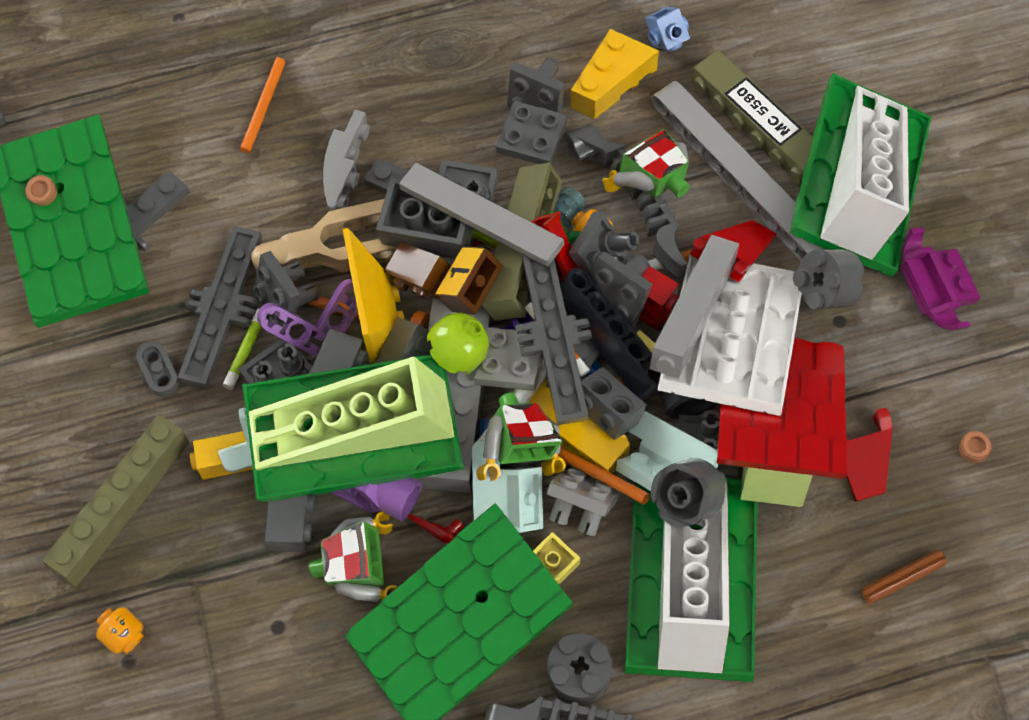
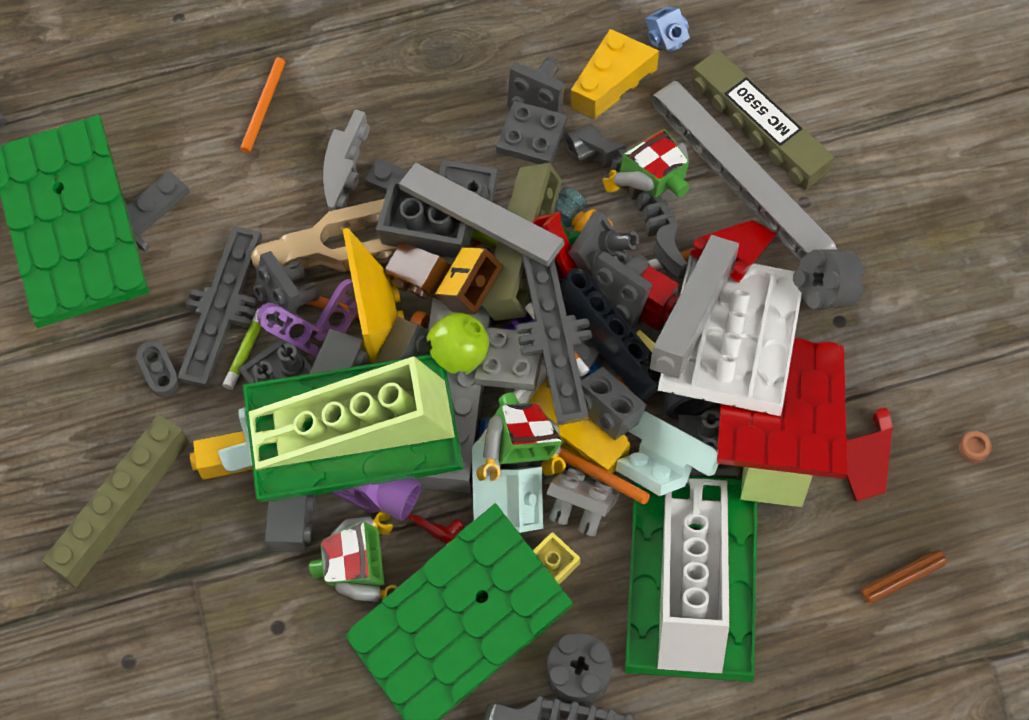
(41, 190): nougat tile -> none
(119, 630): light orange head -> none
(688, 492): dark grey brick -> none
(861, 174): piece -> none
(937, 281): magenta plate -> none

